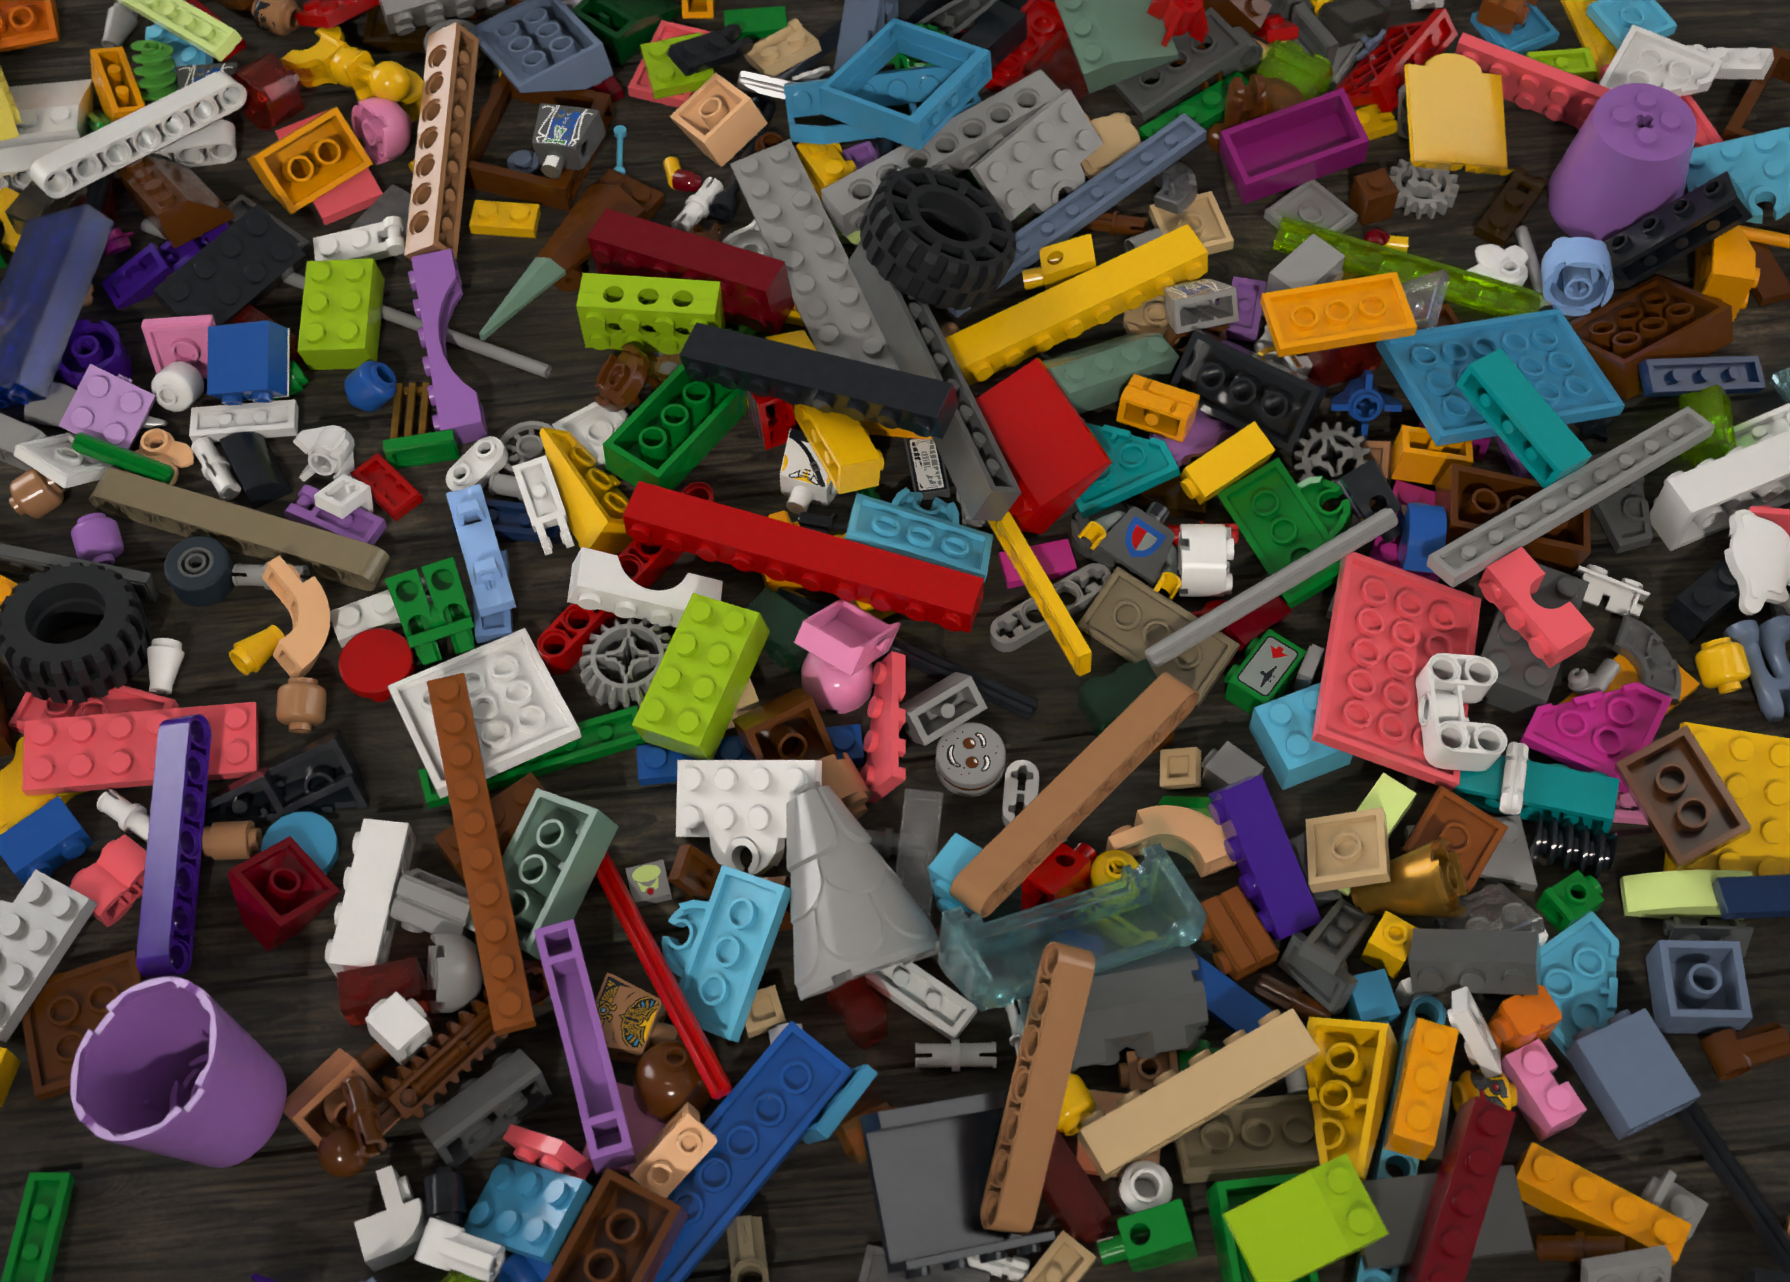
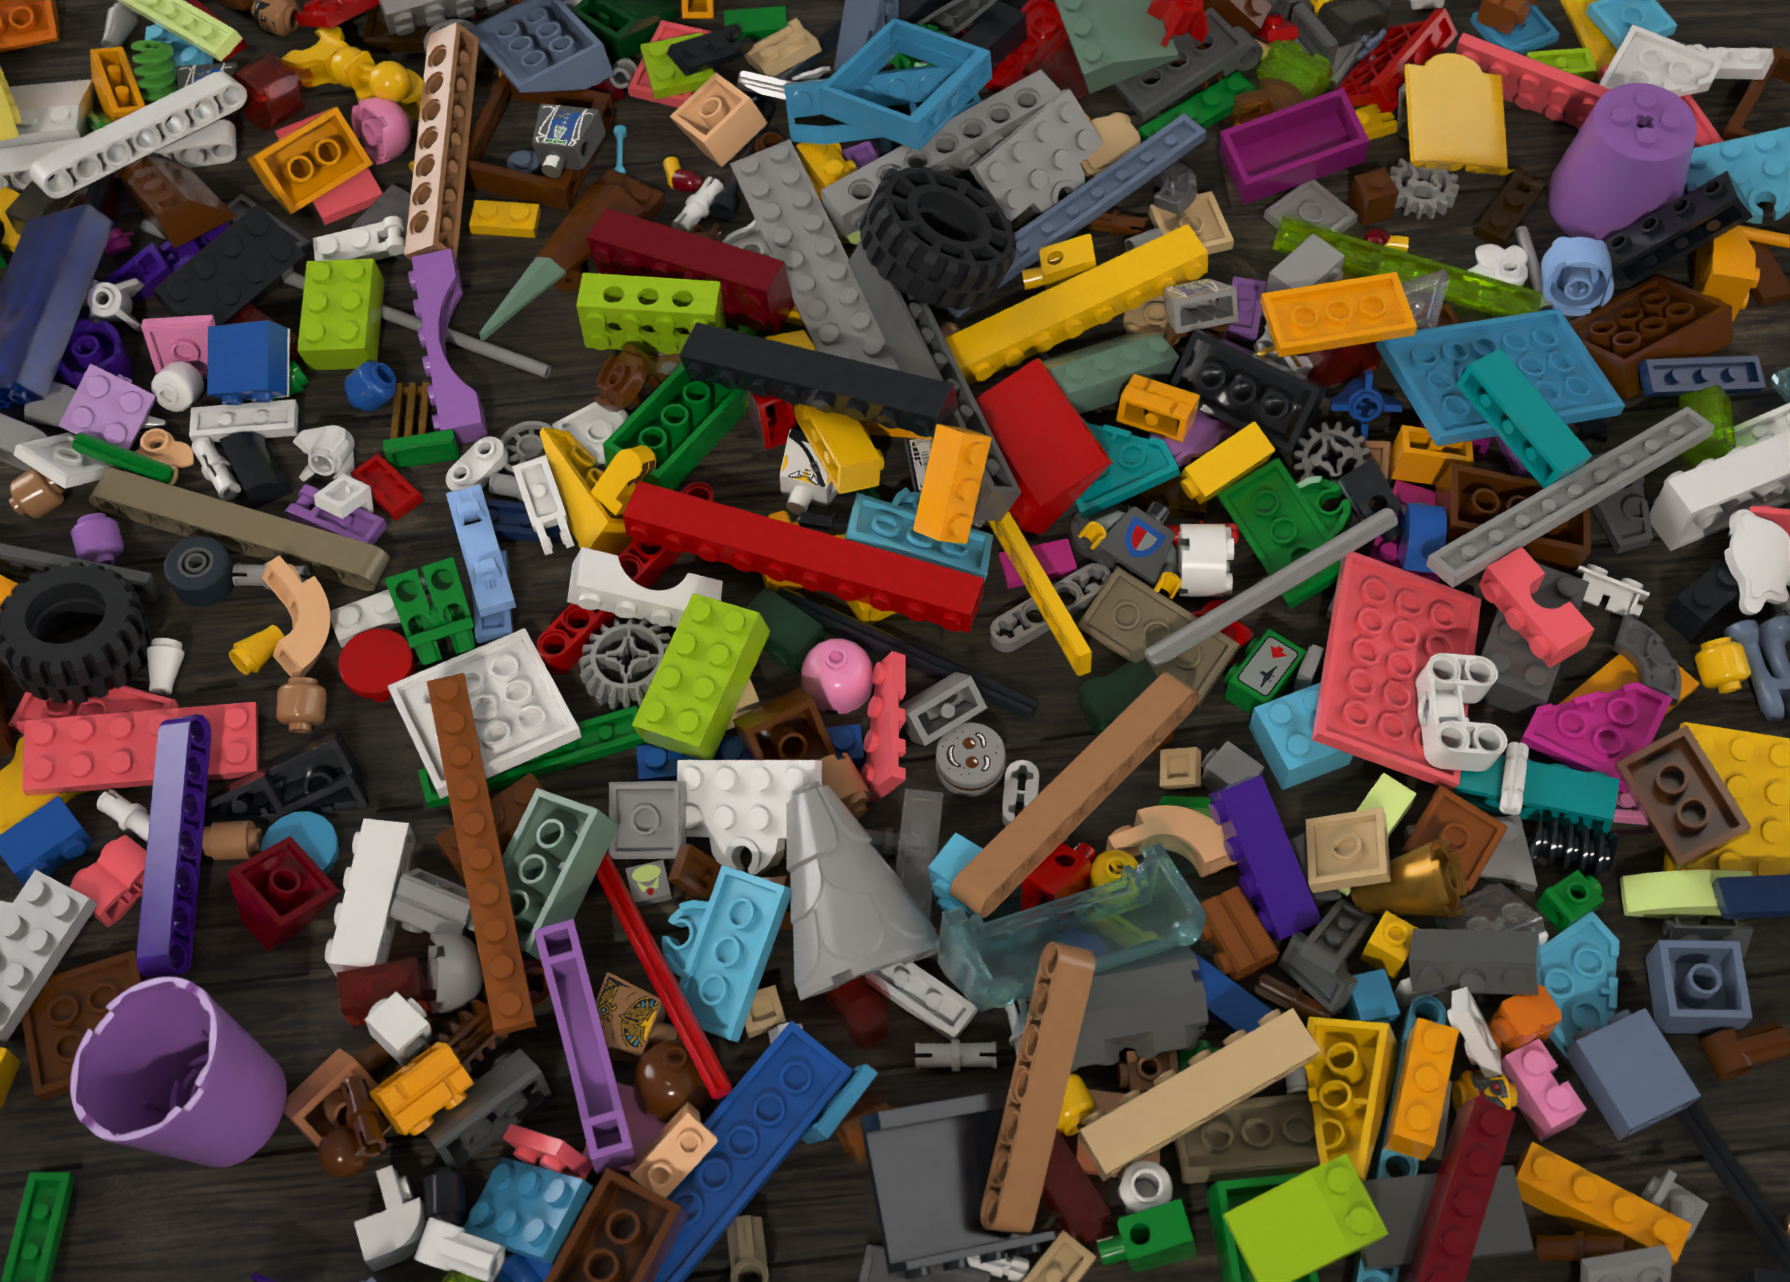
(113, 302): none -> white brick
(422, 1089): none -> light orange brick
(622, 66): none -> light grey pin
(622, 476): none -> yellow leg
(648, 818): none -> light grey tile
(846, 636): bright pink container -> none
(952, 484): none -> light orange brick
(1238, 101): reddish brown piece -> none
(1257, 622): dark red tile -> none
(1588, 683): light grey arm -> none

